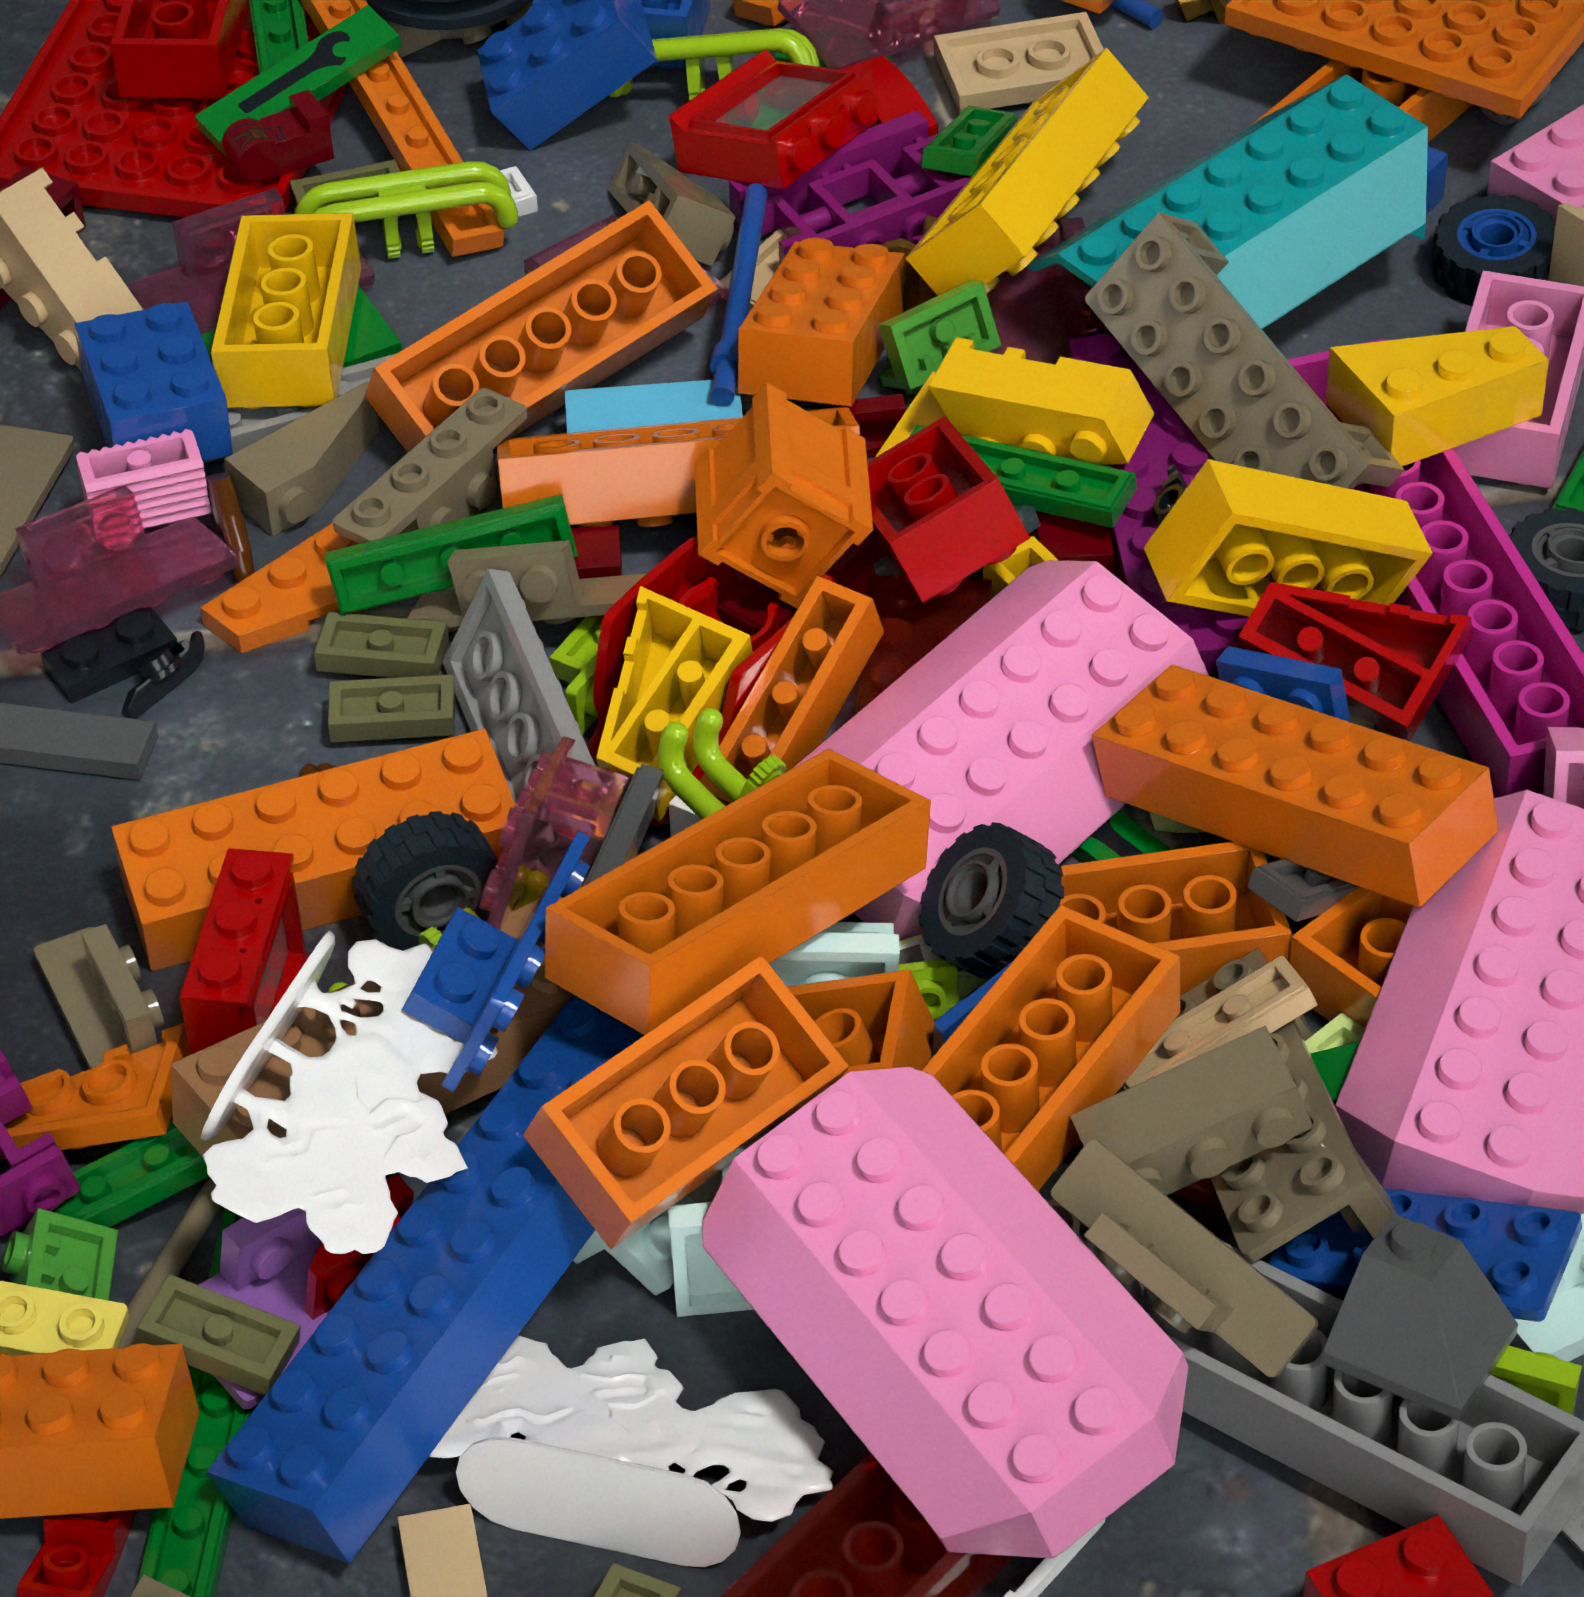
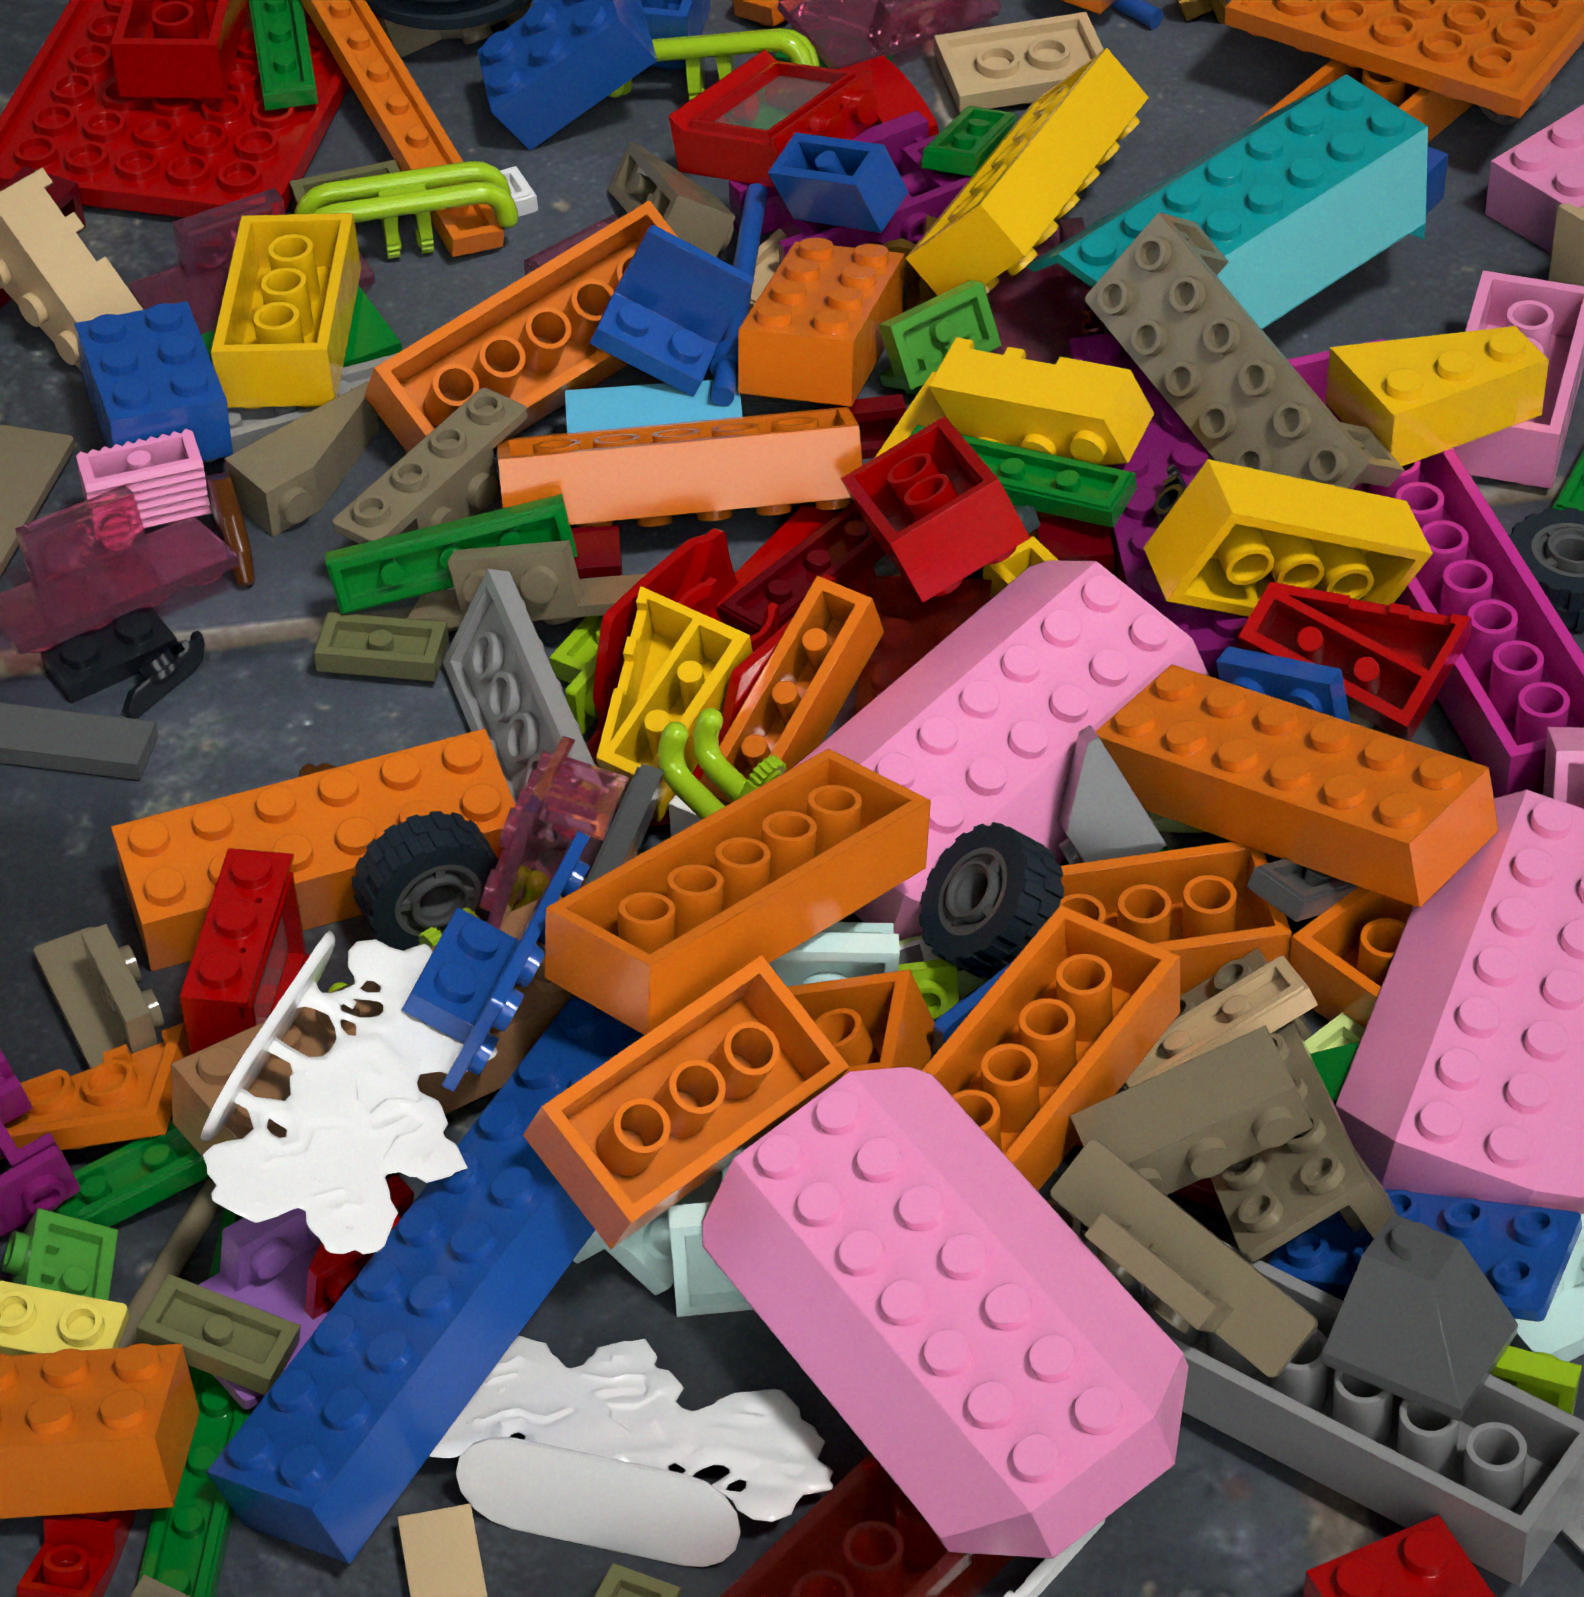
(278, 597): orange wing -> none
(280, 140): dark red leg -> none
(317, 66): green tile -> none
(391, 708): olive plate -> none
(671, 310): none -> blue bracket
(782, 496): orange container -> none
(838, 182): none -> blue brick
(1102, 809): none -> slope
(1491, 236): black wheel -> none

